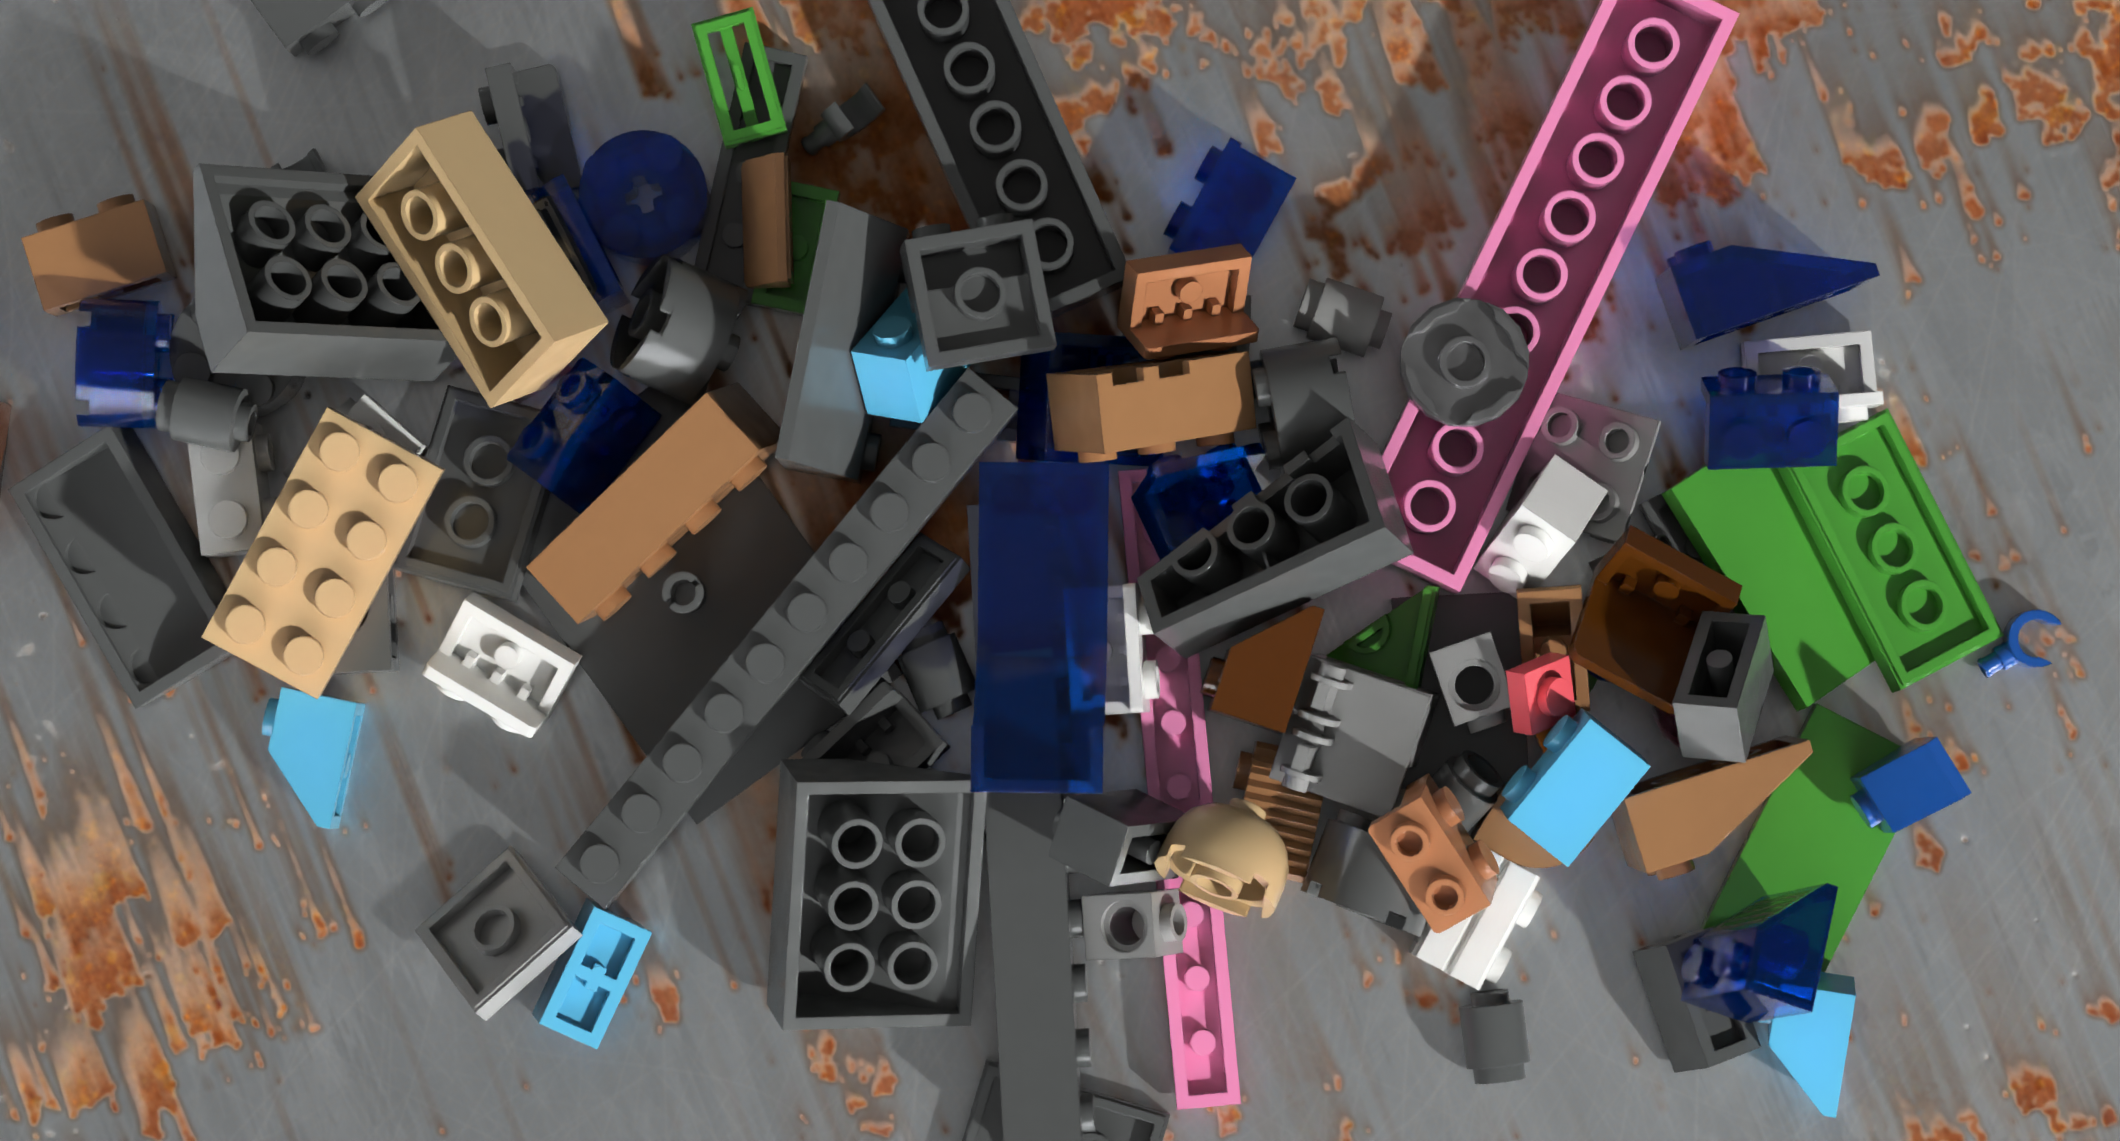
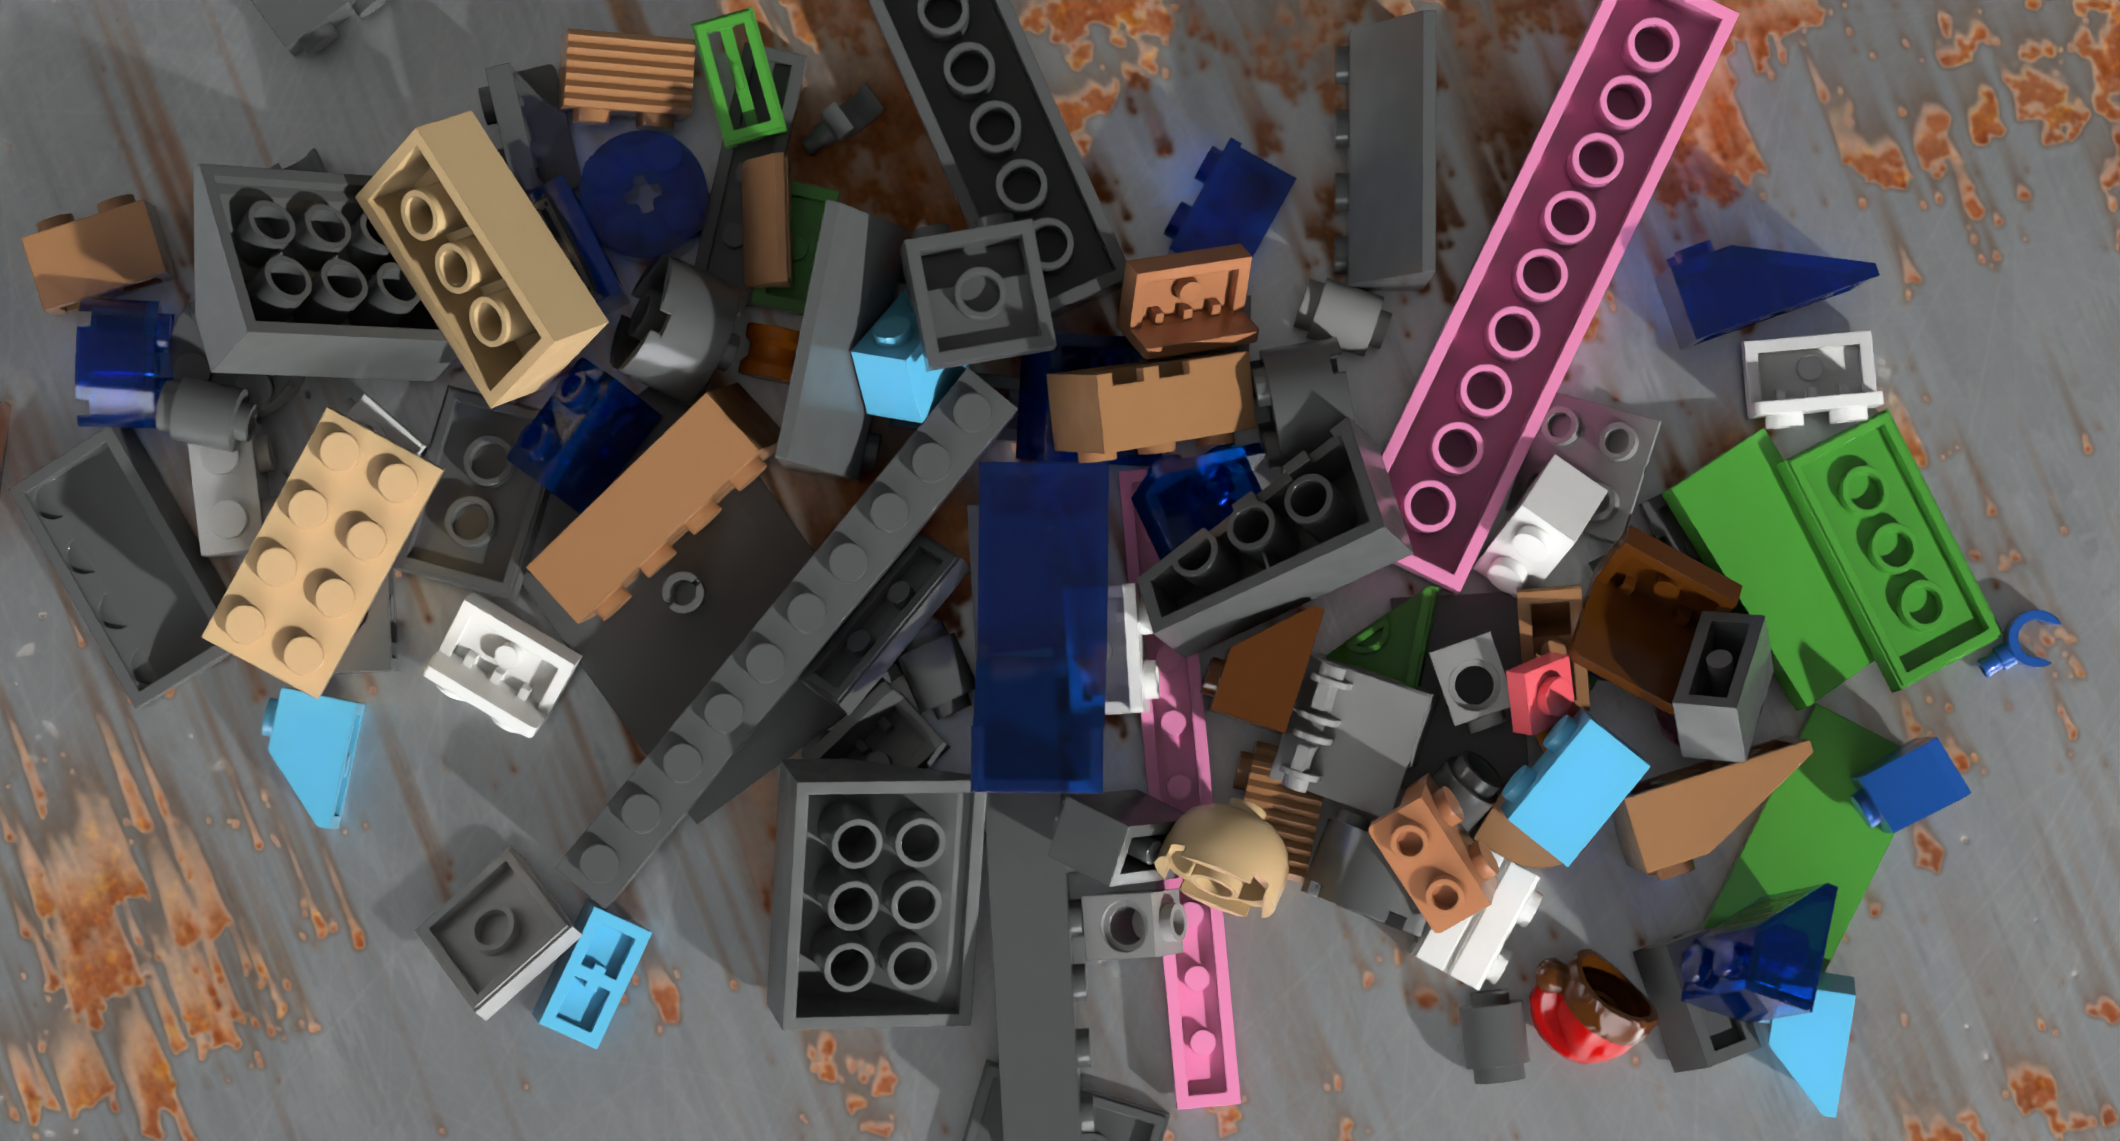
(625, 77): none -> medium nougat brick
(770, 352): none -> orange wheel
(1388, 154): none -> dark grey slope
(1464, 362): flat silver tile -> none
(1588, 1008): none -> reddish brown piece
(1770, 419): clear blue bracket -> none

